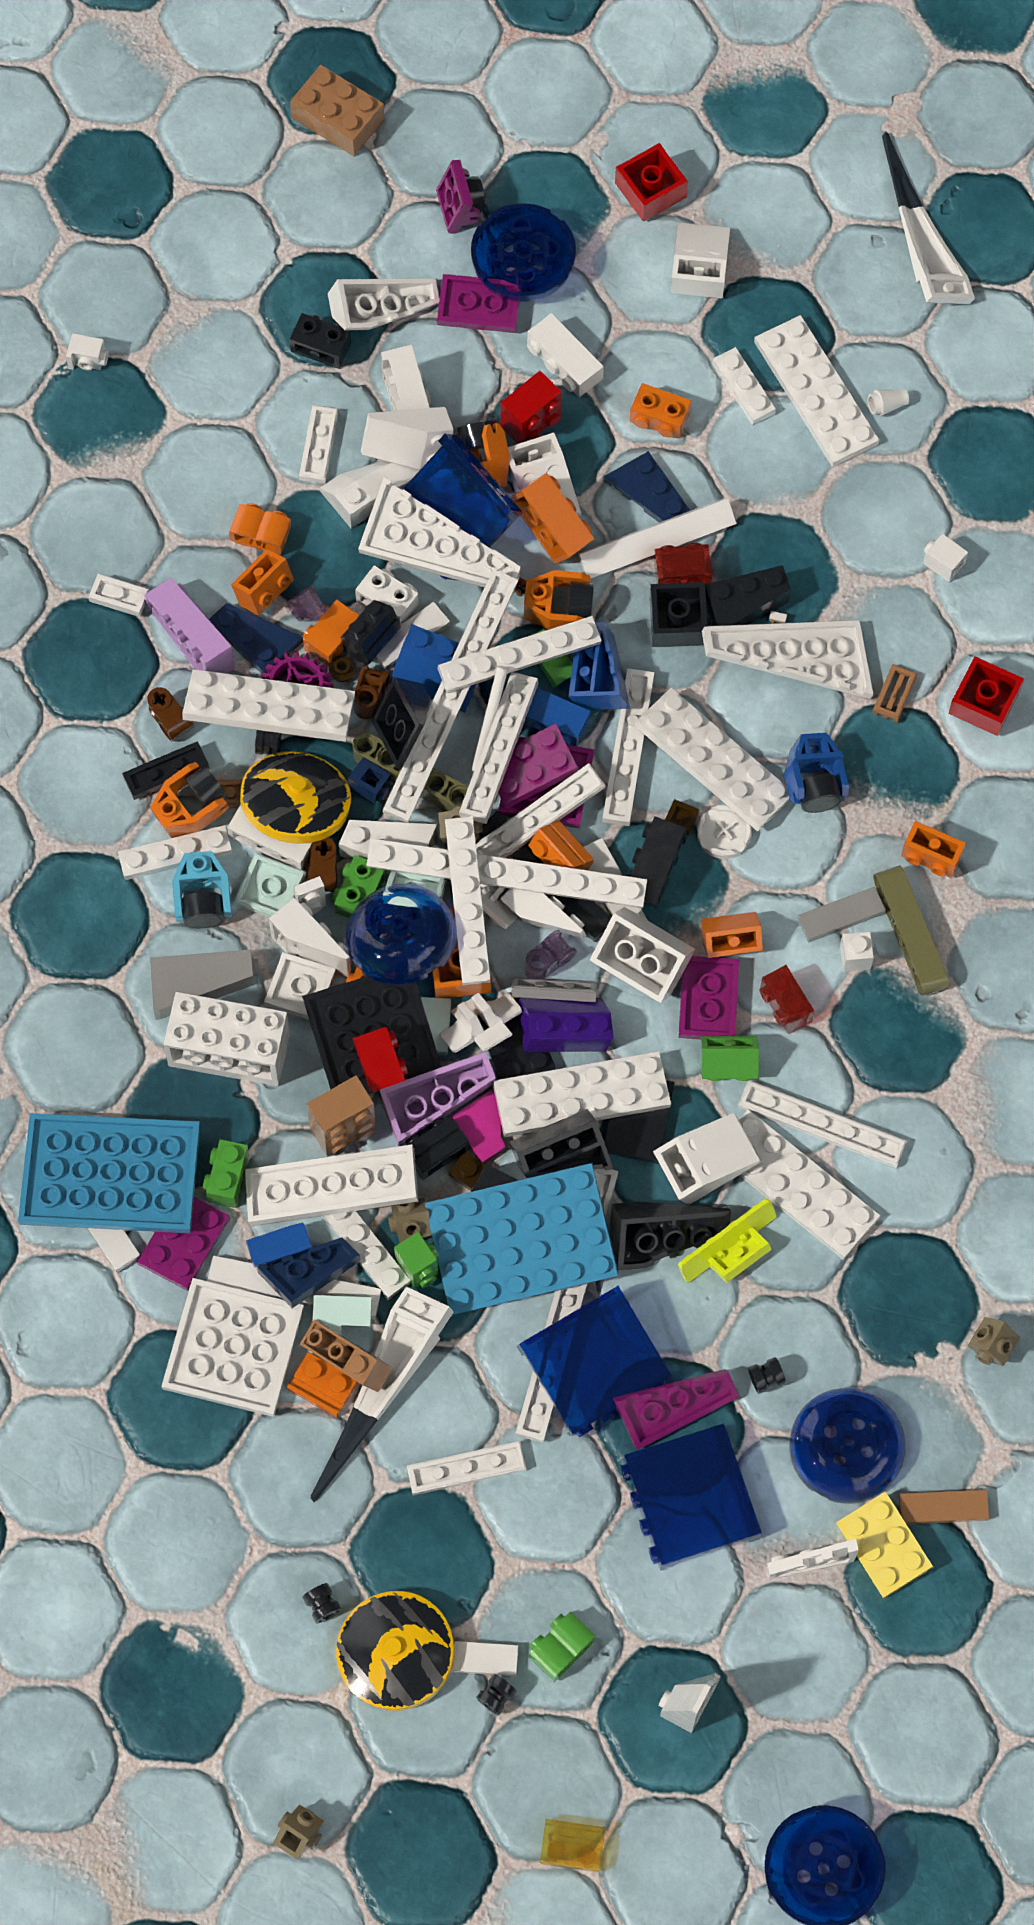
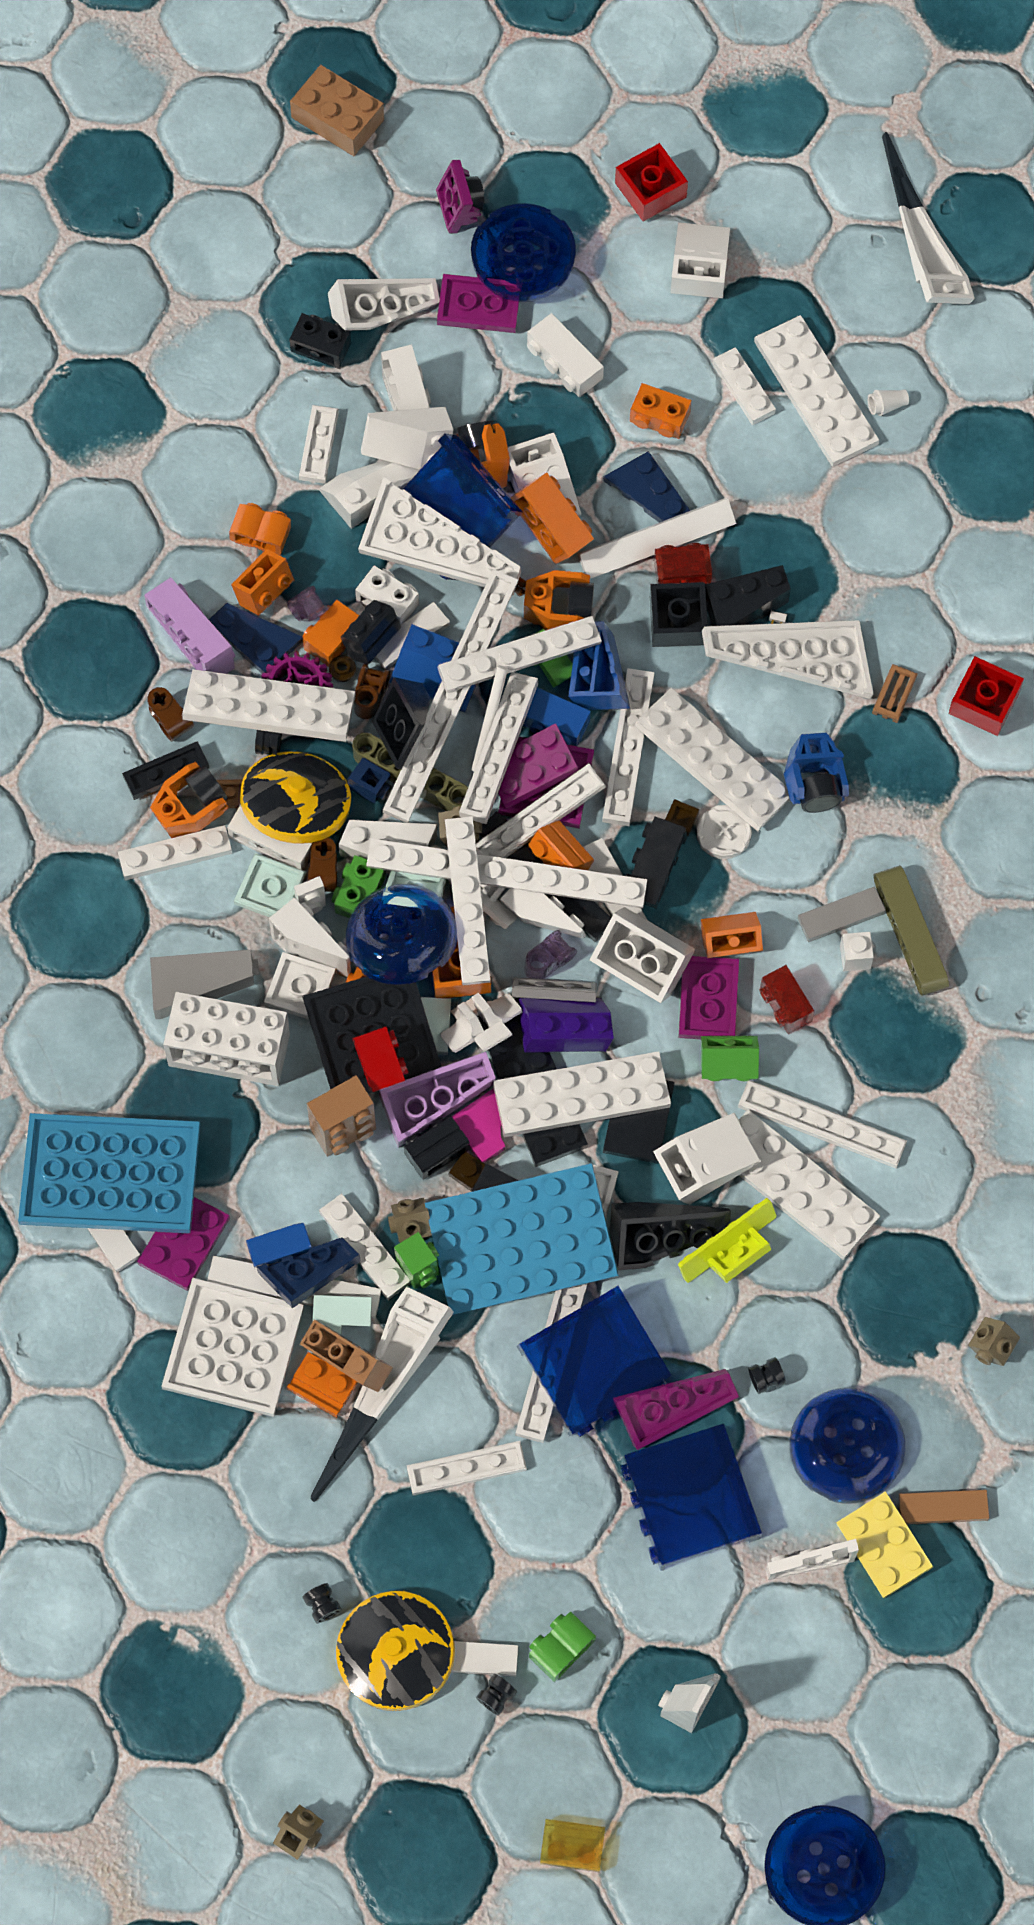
(86, 352): white brick -> none
(118, 595): white plate -> none
(201, 909): medium azure piece -> none
(227, 1173): bright green brick -> none
(331, 1185): white plate -> none
(531, 408): red brick -> none
(562, 1146): black wedge -> none
(933, 850): orange brick -> none
(944, 557): white brick -> none

